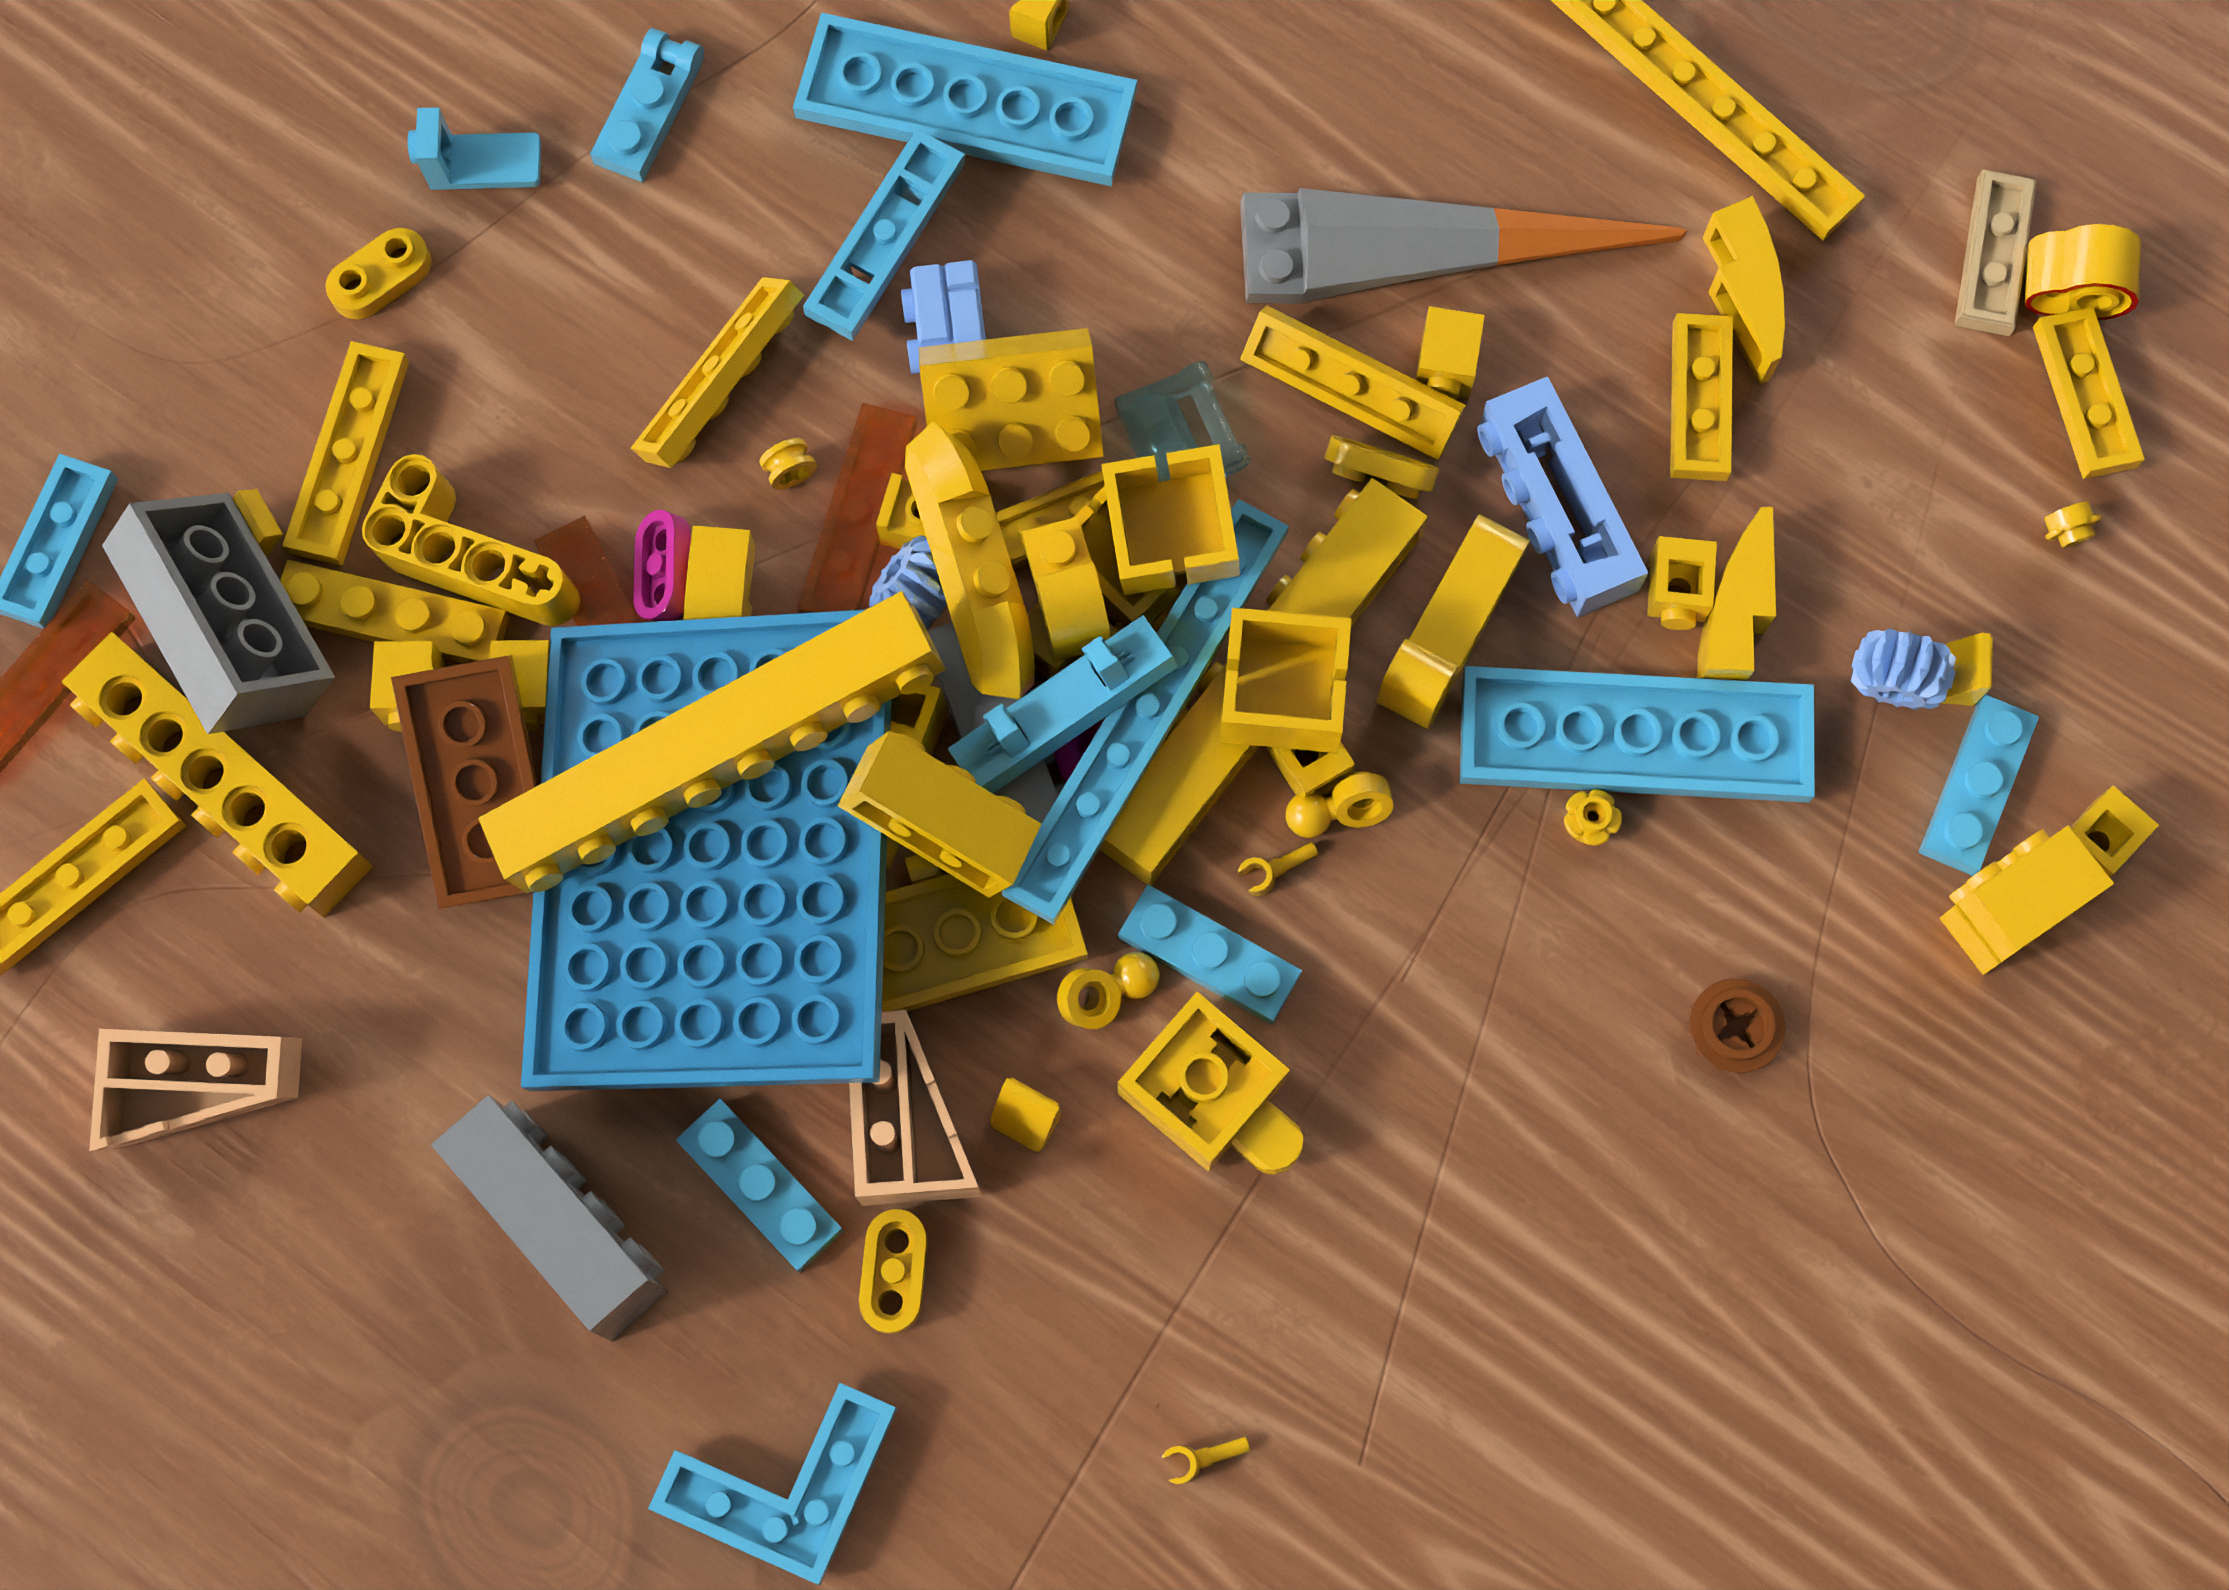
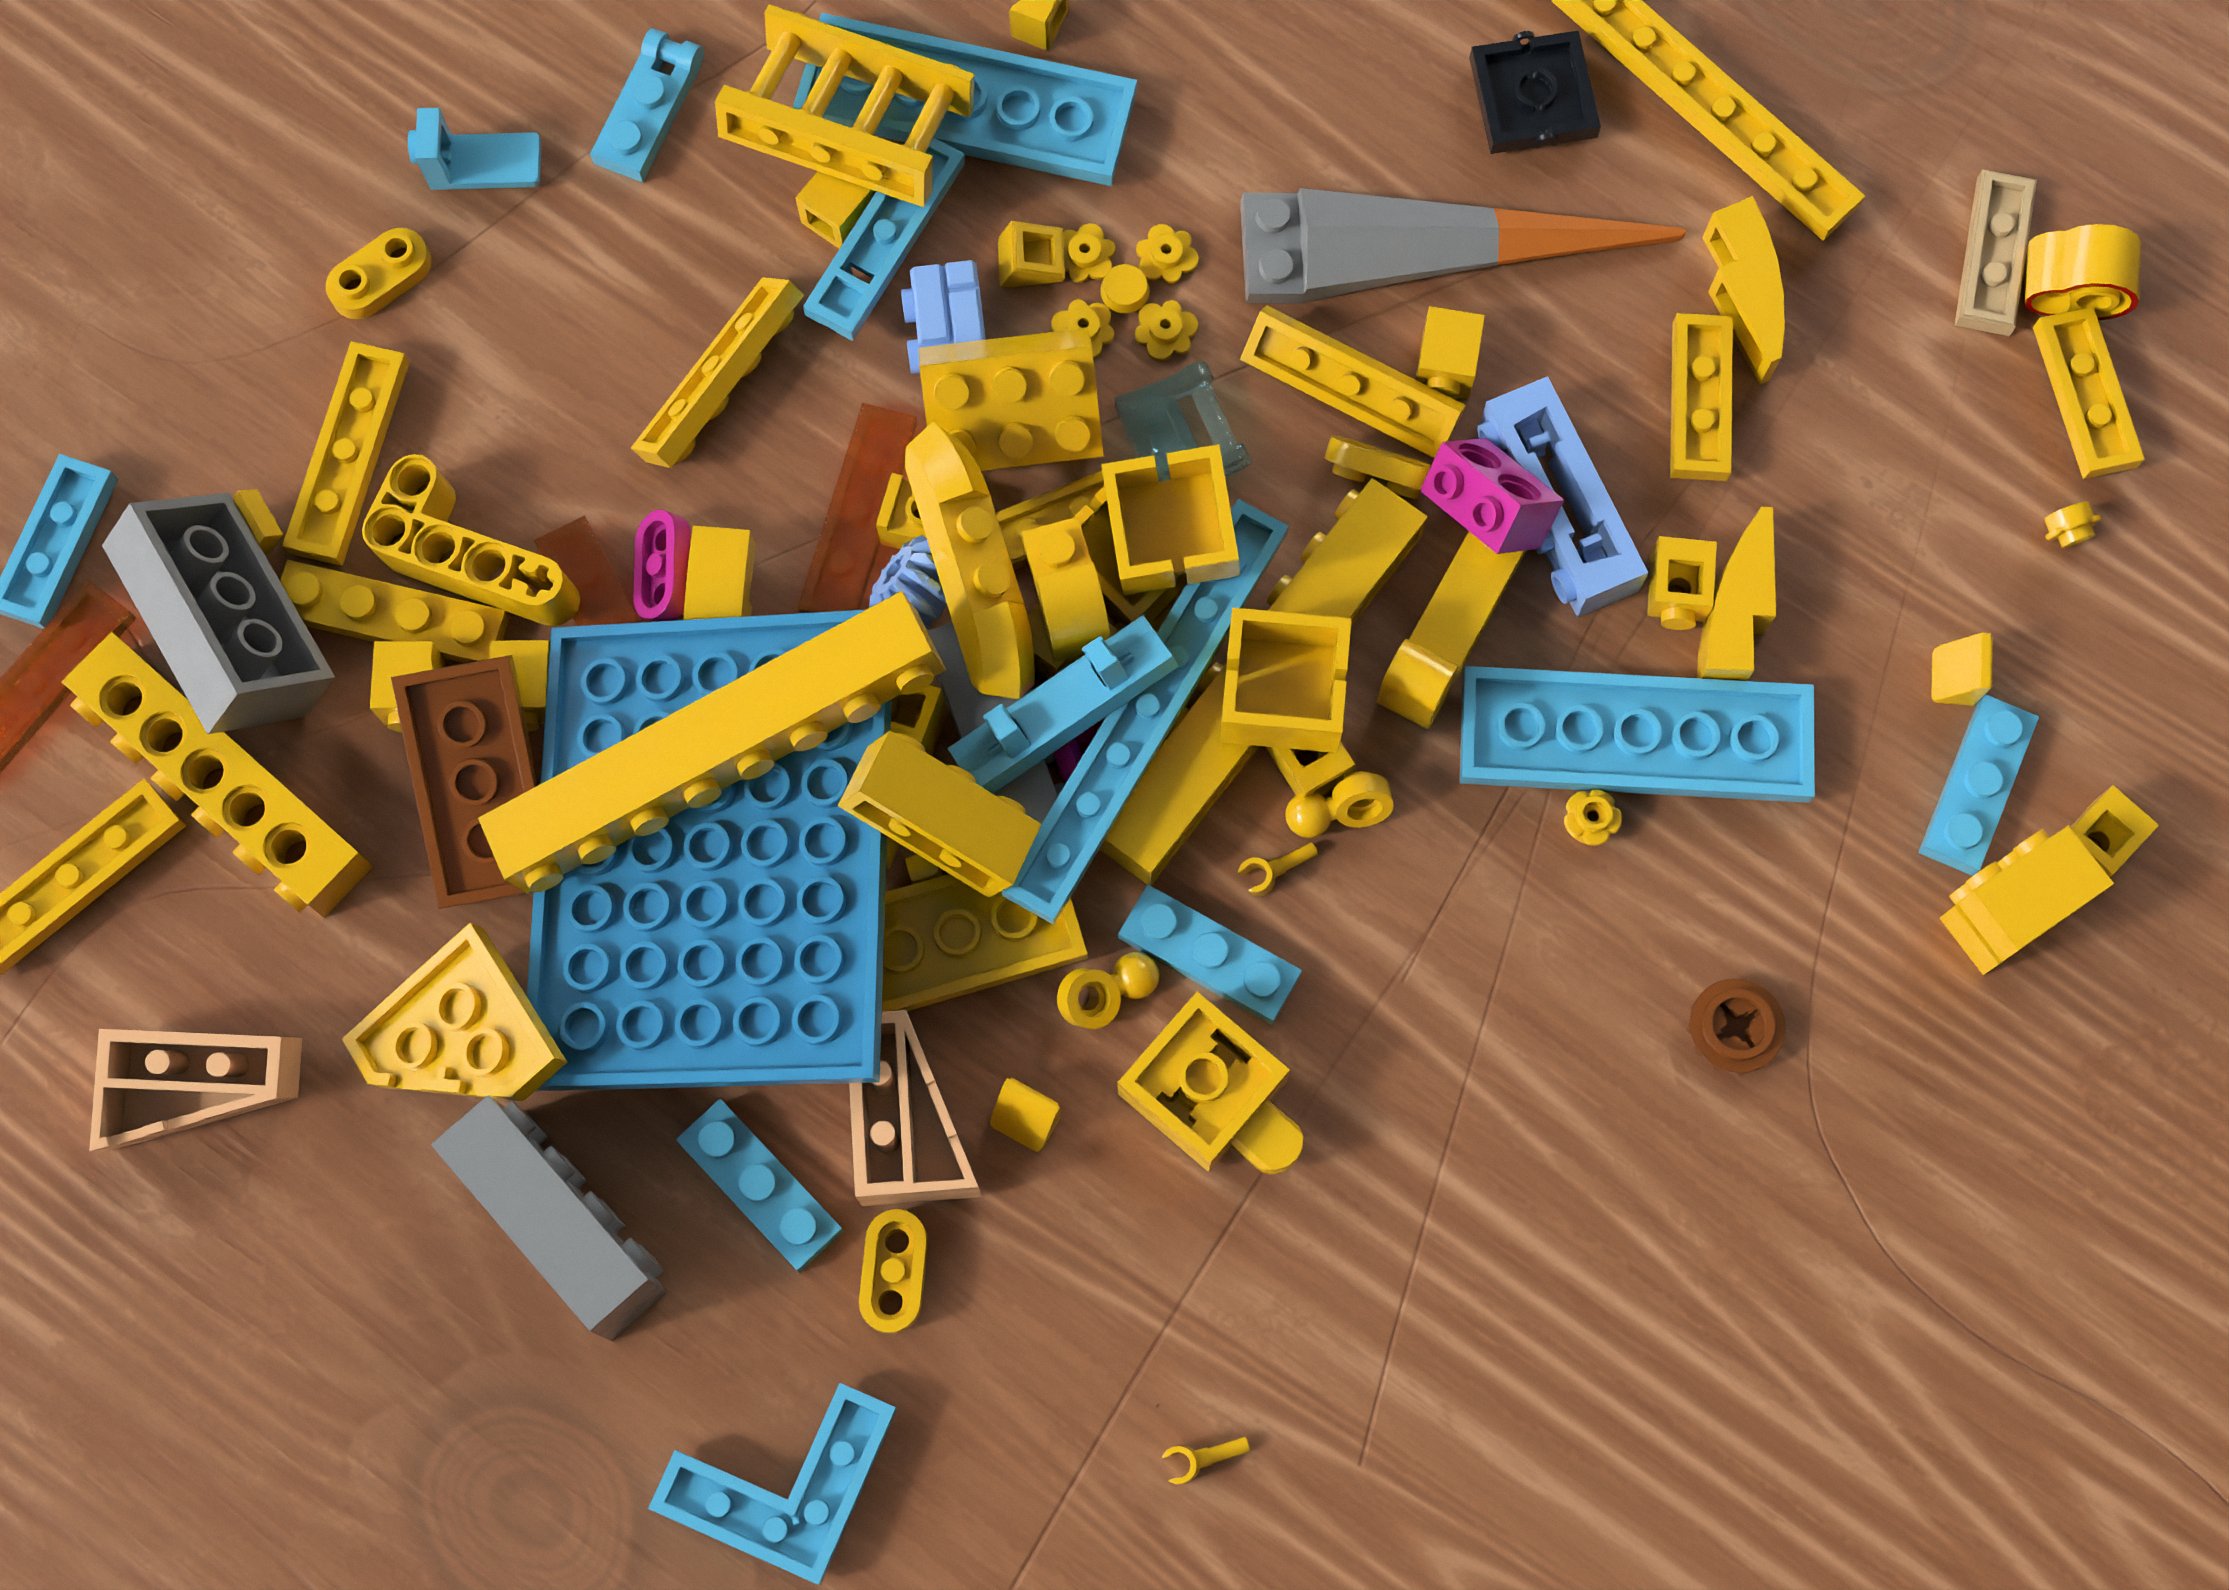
(457, 1028): none -> yellow plate
(788, 463): yellow bush -> none
(828, 146): none -> yellow fence
(832, 206): none -> yellow brick
(1030, 255): none -> yellow slope
(1127, 288): none -> yellow plant
(1491, 495): none -> dark pink brick
(1534, 91): none -> black plate
(1903, 669): light blue gear -> none

